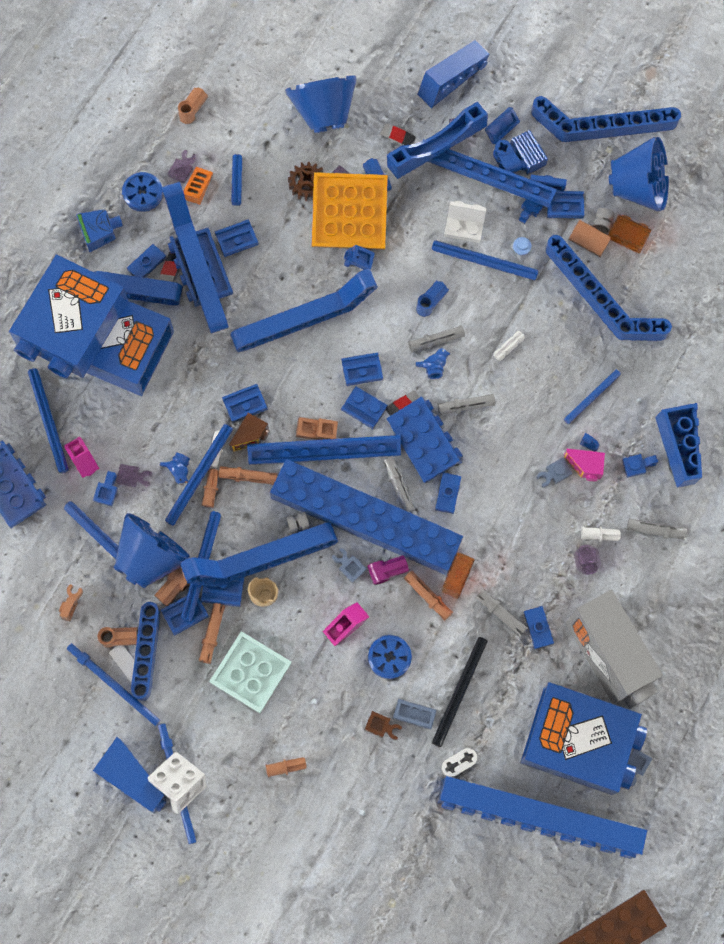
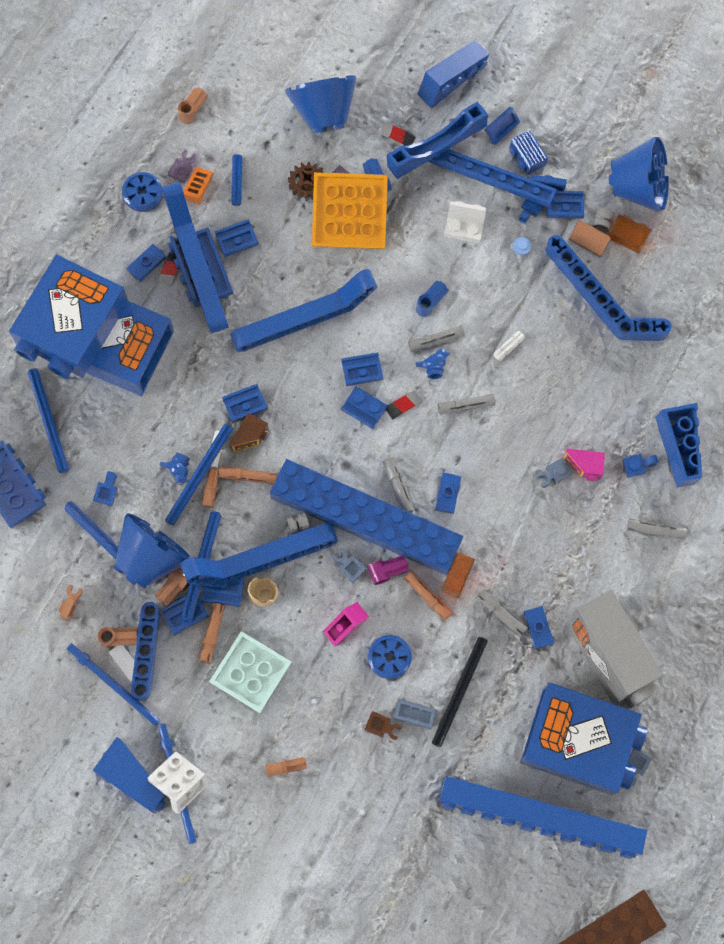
(81, 457): dark pink slope -> none
(98, 228): blue torso -> none
(130, 475): clear purple plate -> none
(147, 289): blue beam -> none
(316, 429): nougat slope -> none
(324, 449): blue plate -> none
(359, 257): blue bracket -> none
(425, 439): blue bracket -> none
(456, 758): white beam -> none
(485, 260): blue axle -> none
(506, 160): blue piece -> none
(543, 110): blue beam -> none
(587, 559): clear purple head -> none
(589, 442): blue tile -> none
(592, 396): blue bar -> none
(600, 534): white axle -> none

